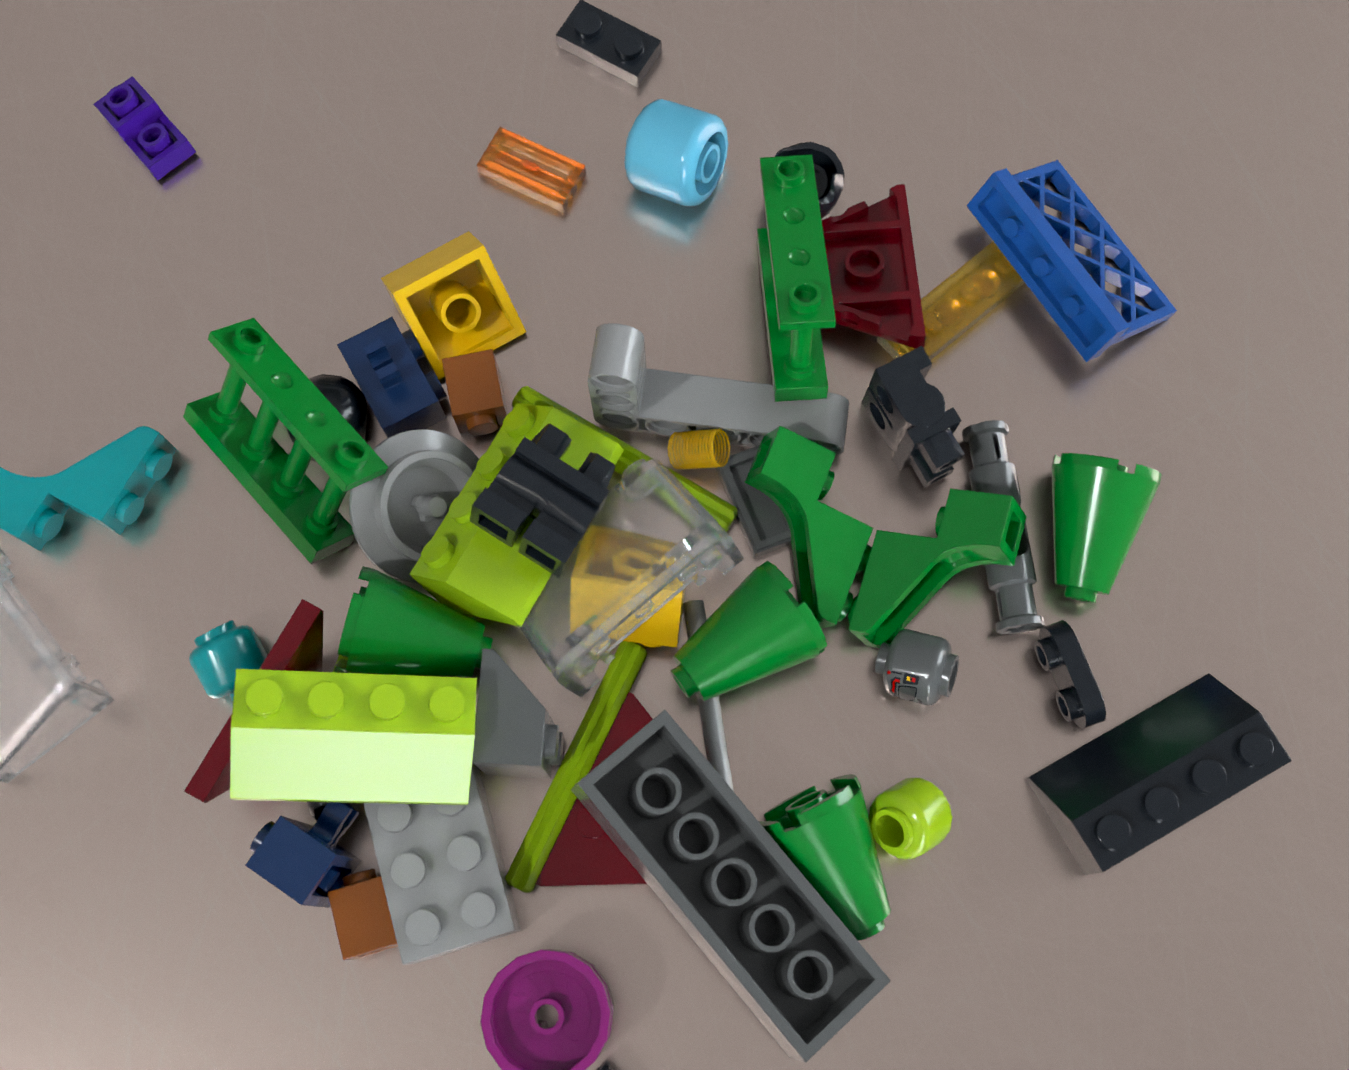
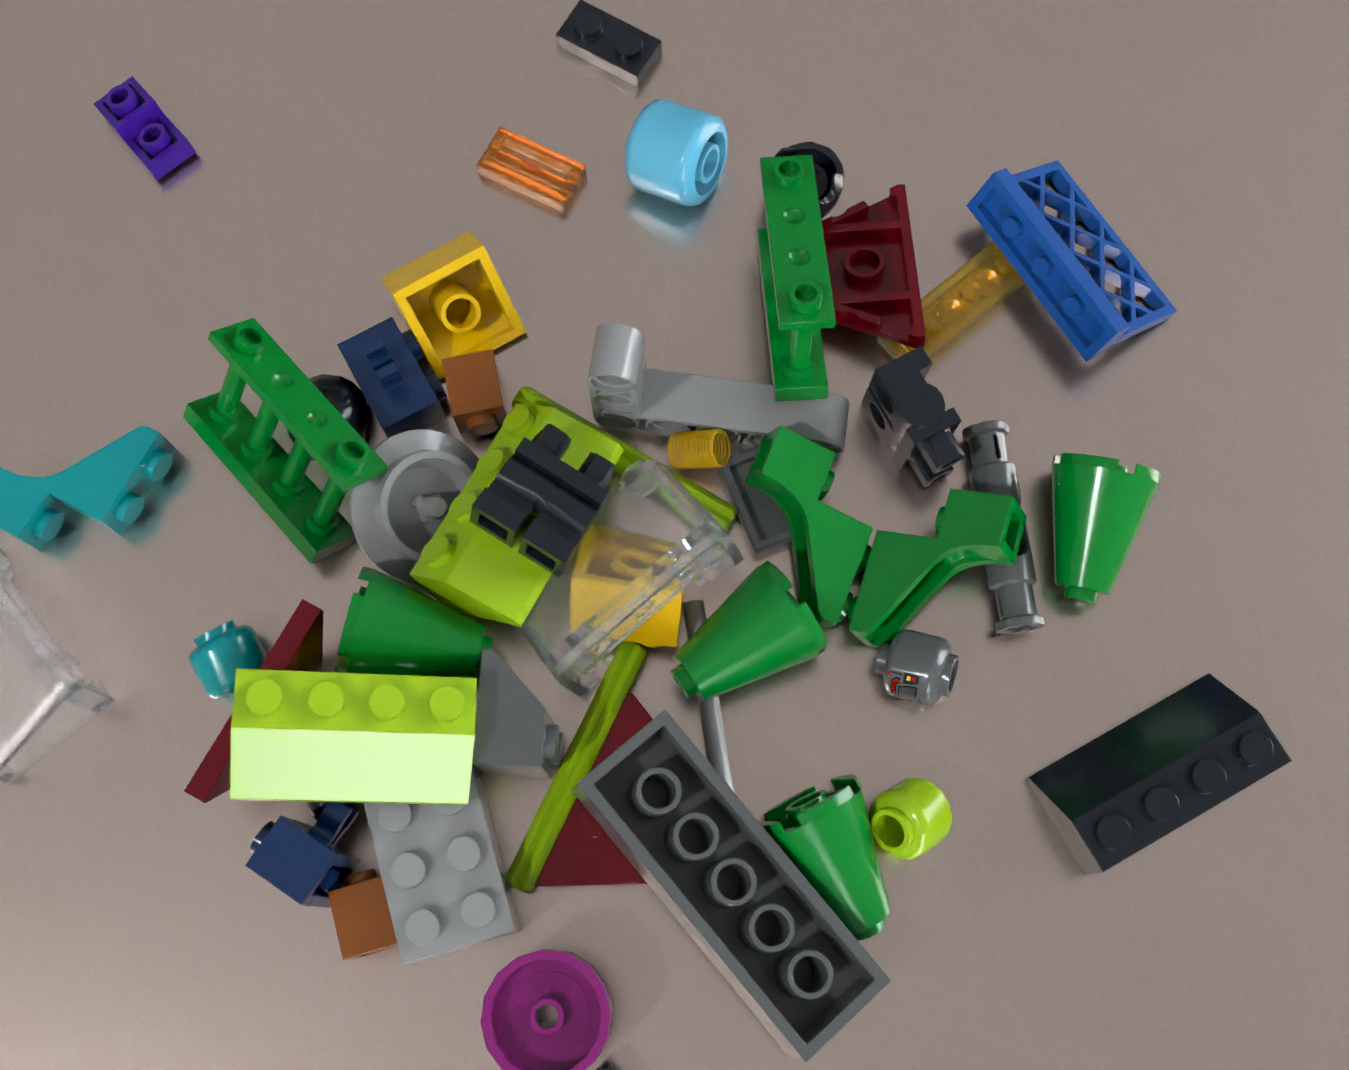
(1078, 691): black plate -> none

